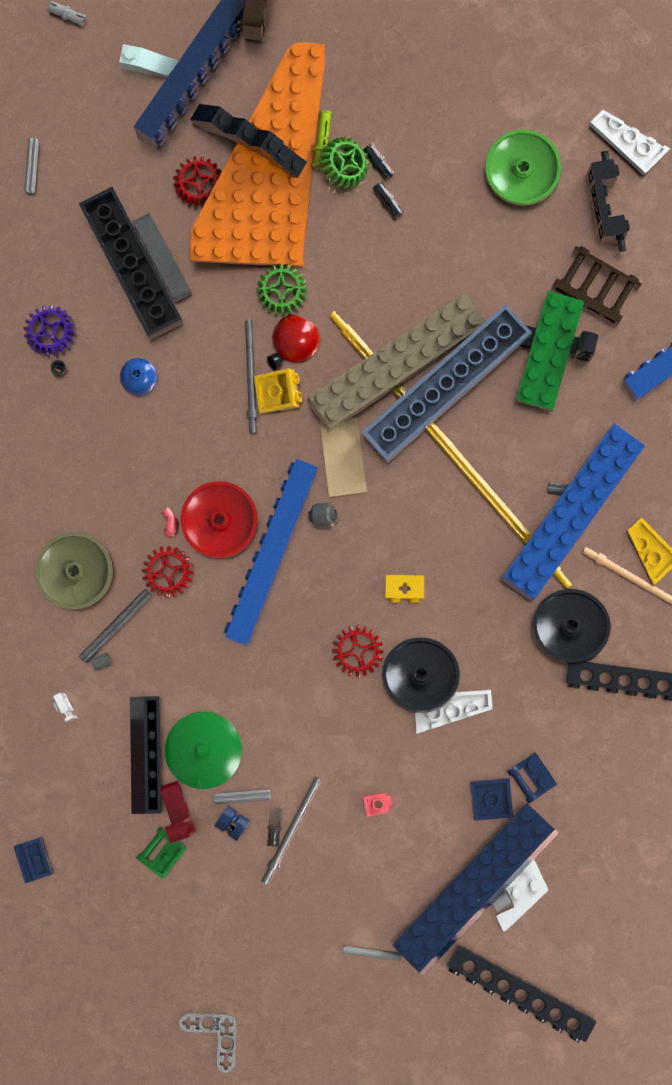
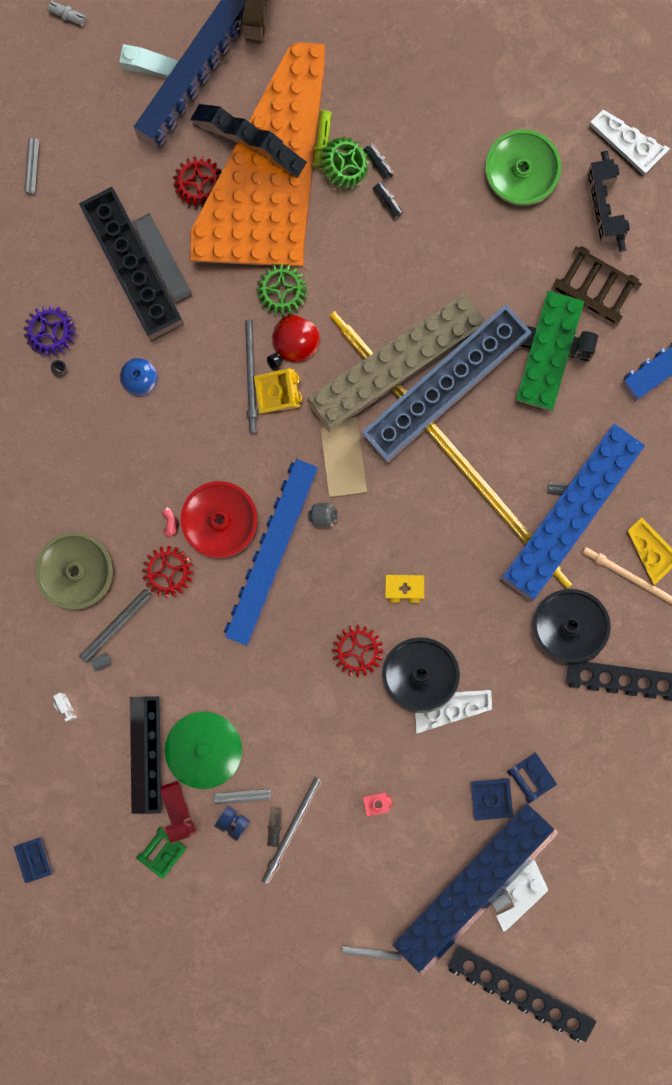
(216, 1028): light grey beam -> none

